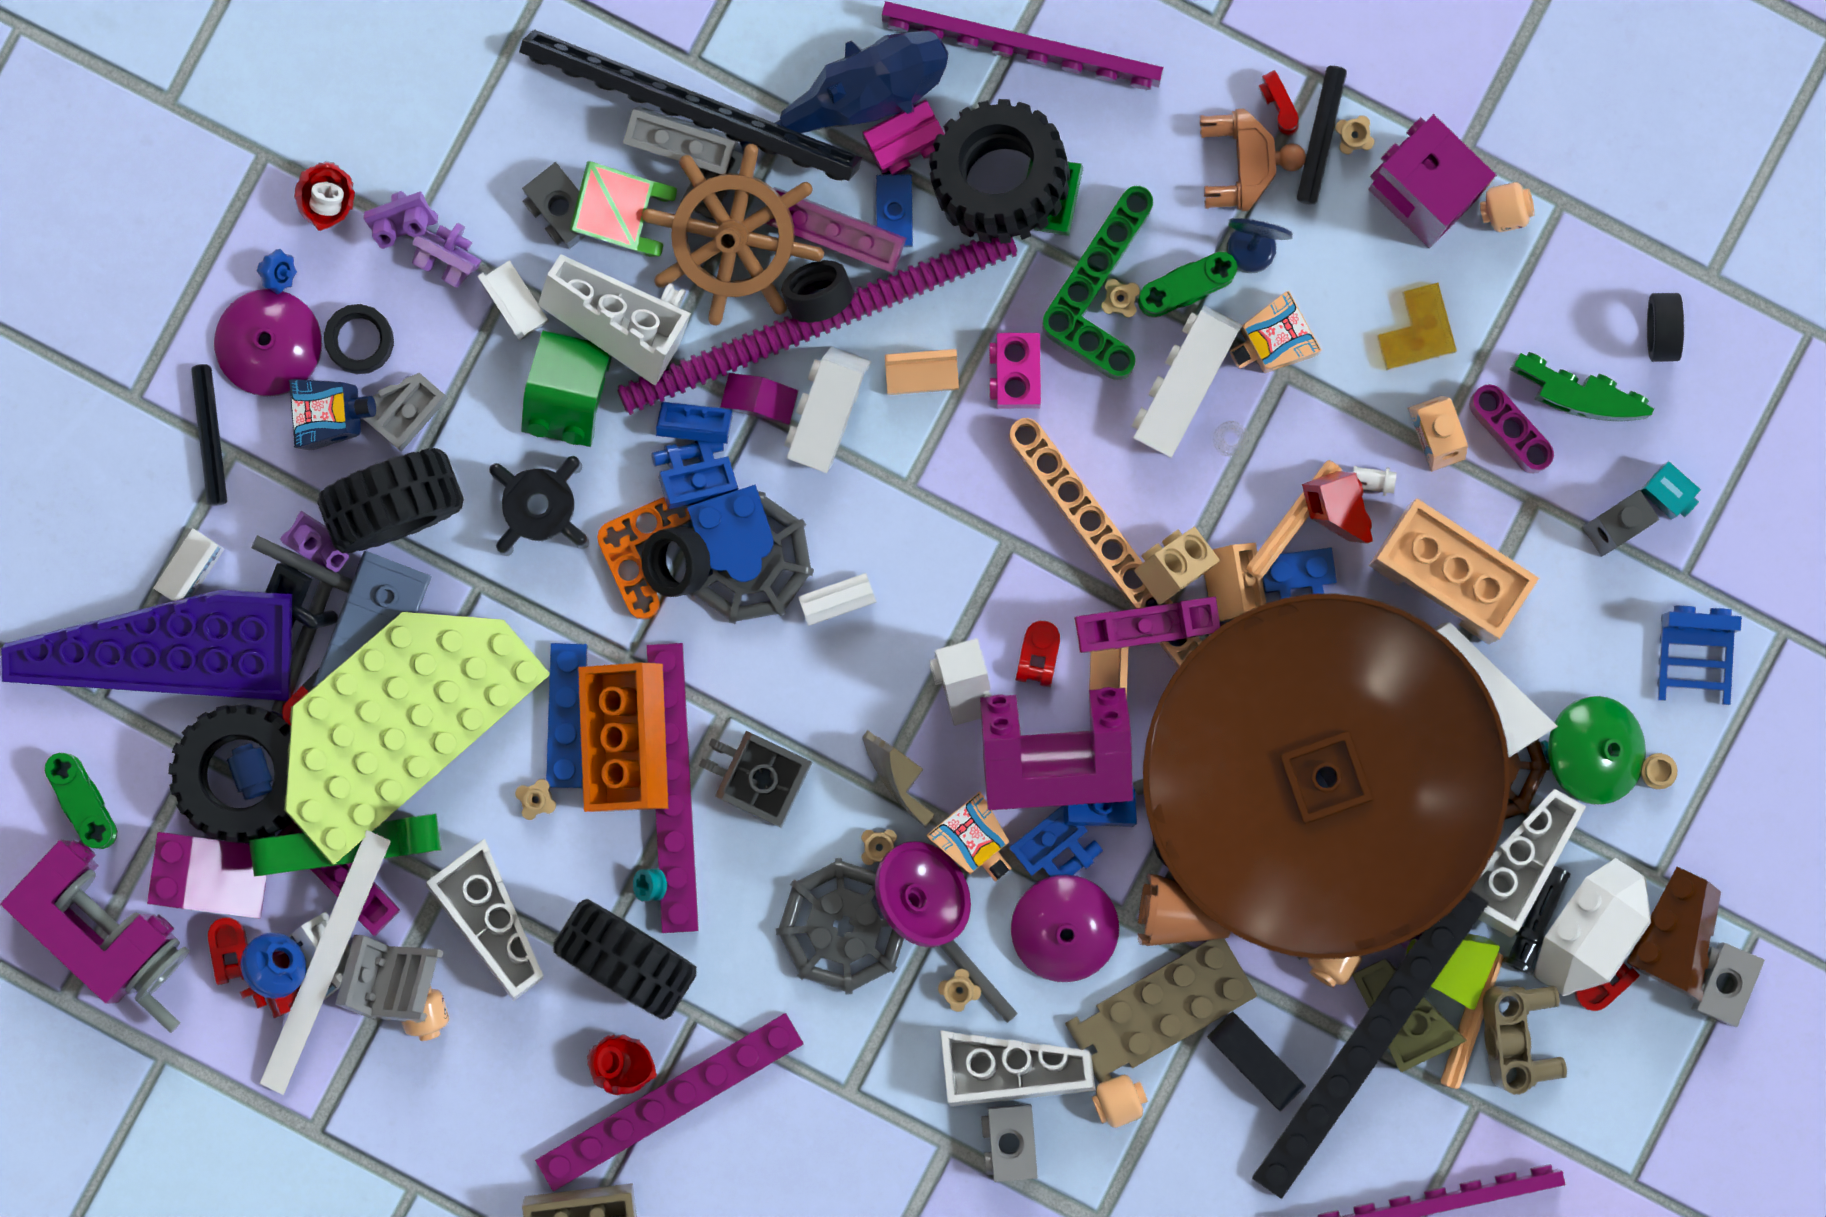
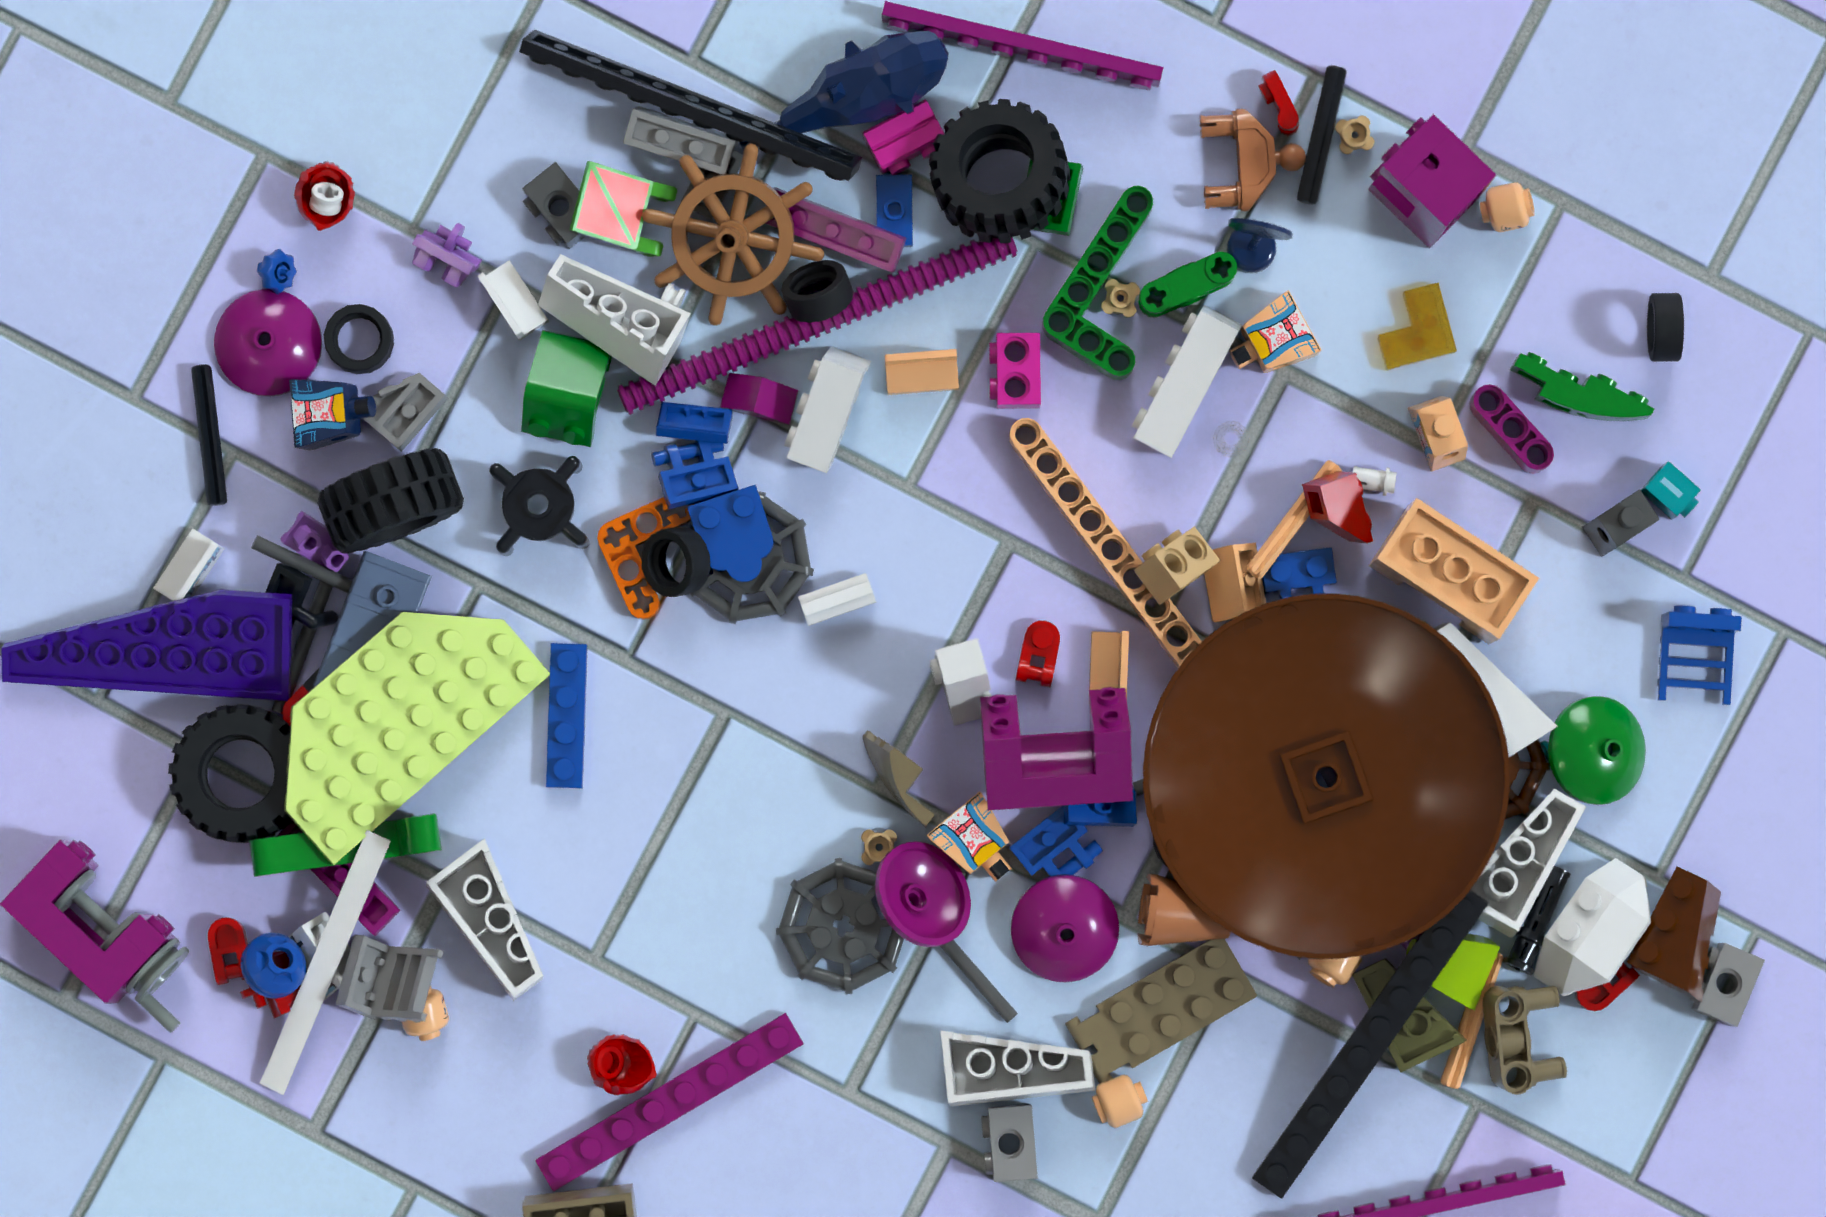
(81, 800): green piece -> none
(205, 876): slope -> none
(250, 771): dark blue brick -> none
(400, 217): medium lavender hips -> none
(545, 803): tan plate -> none
(623, 737): orange brick -> none
(624, 959): black tyre -> none
(649, 884): teal bush -> none
(675, 824): magenta plate -> none
(741, 788): dark grey hinge -> none
(959, 1000): tan plate -> none
(1147, 625): magenta slope -> none
(1256, 1061): black beam -> none
(1659, 771): tan plate -> none

